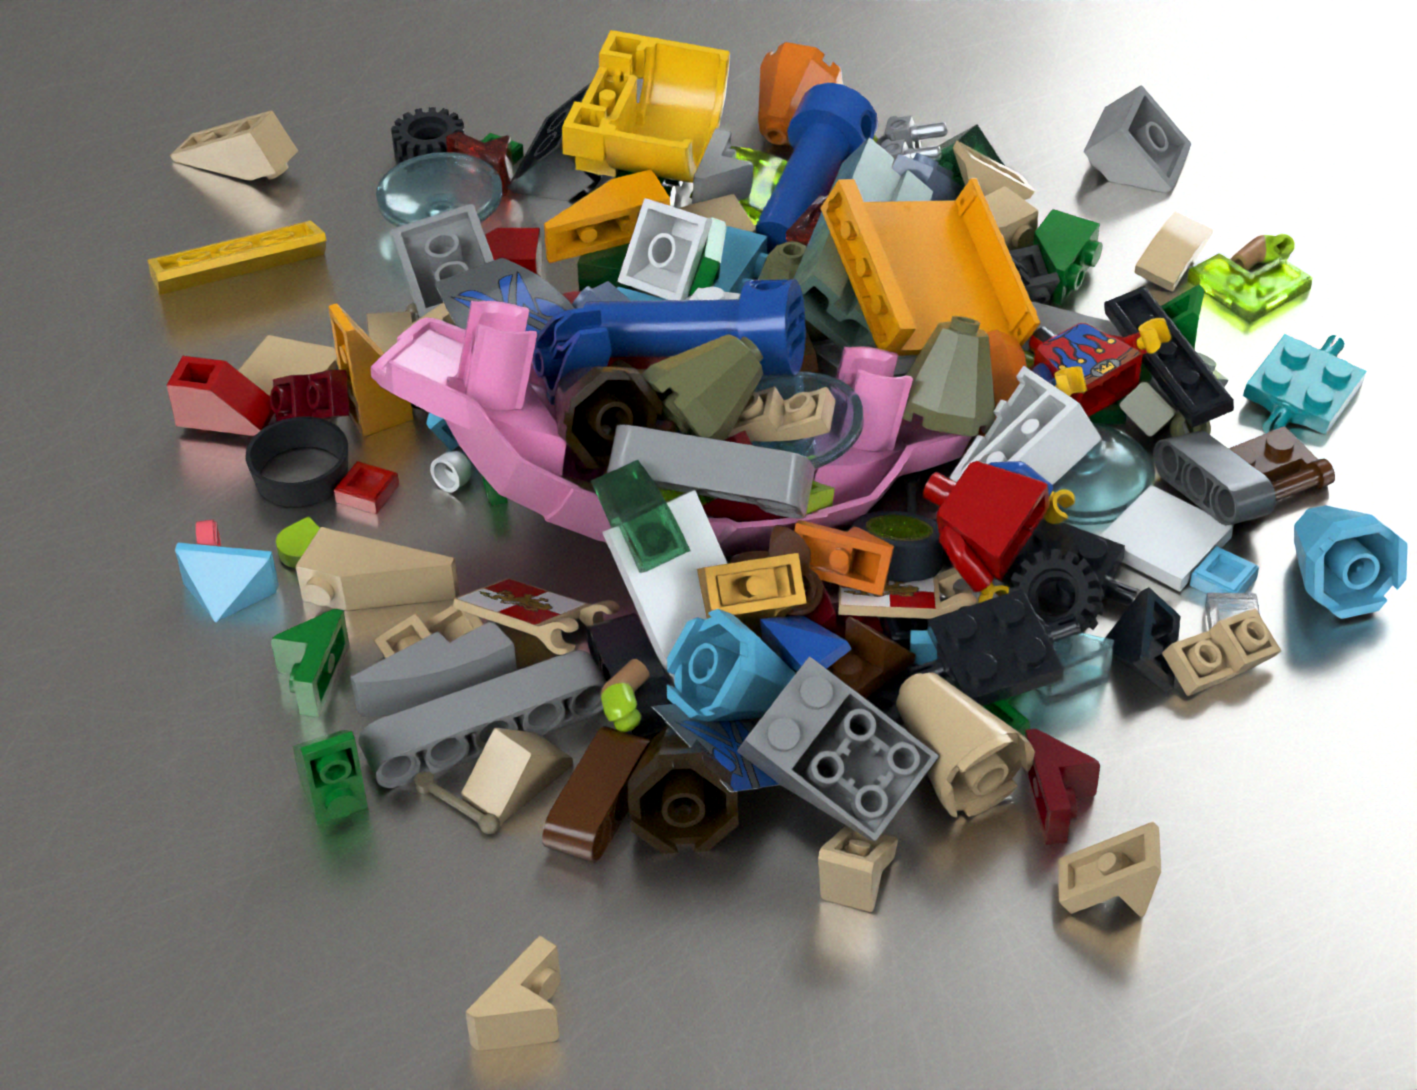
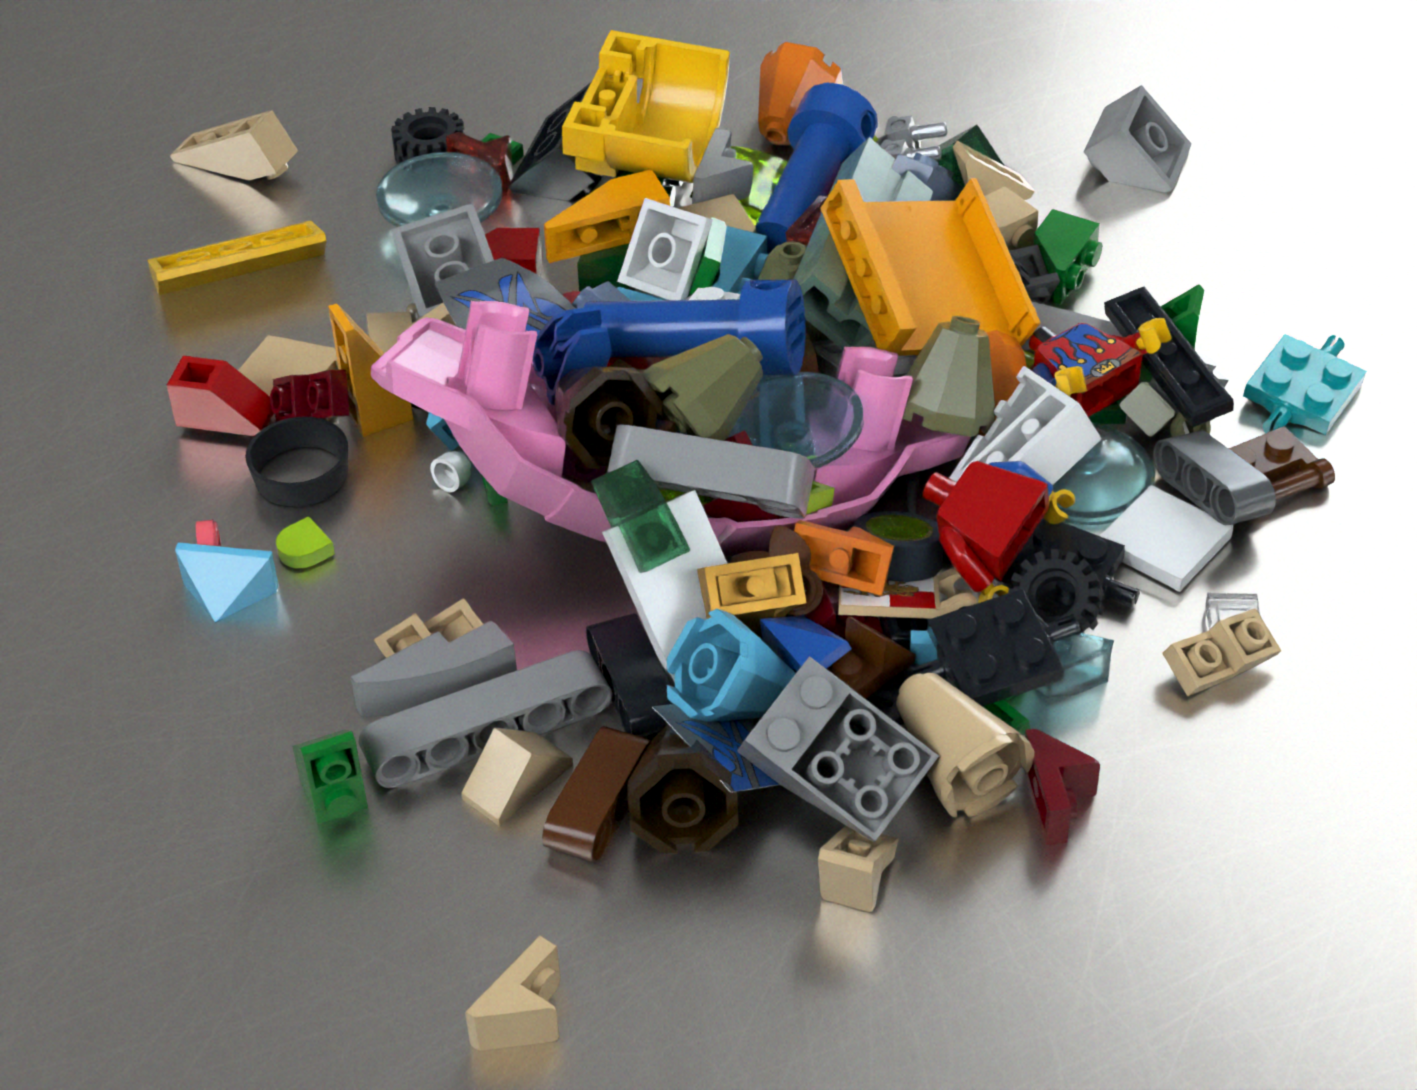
(312, 658): green slope -> none
(366, 487): red tile -> none
(370, 573): tan slope -> none
(425, 783): dark tan hinge -> none
(533, 611): flag -> none
(619, 697): lime arm -> none
(774, 419): tan slope -> none
(1112, 868): tan slope -> none
(1143, 635): black slope -> none
(1173, 250): tan slope -> none
(1224, 573): medium azure tile -> none
(1250, 293): clear neon green tile -> none
(1264, 250): arm -> none
(1348, 559): medium azure cone -> none

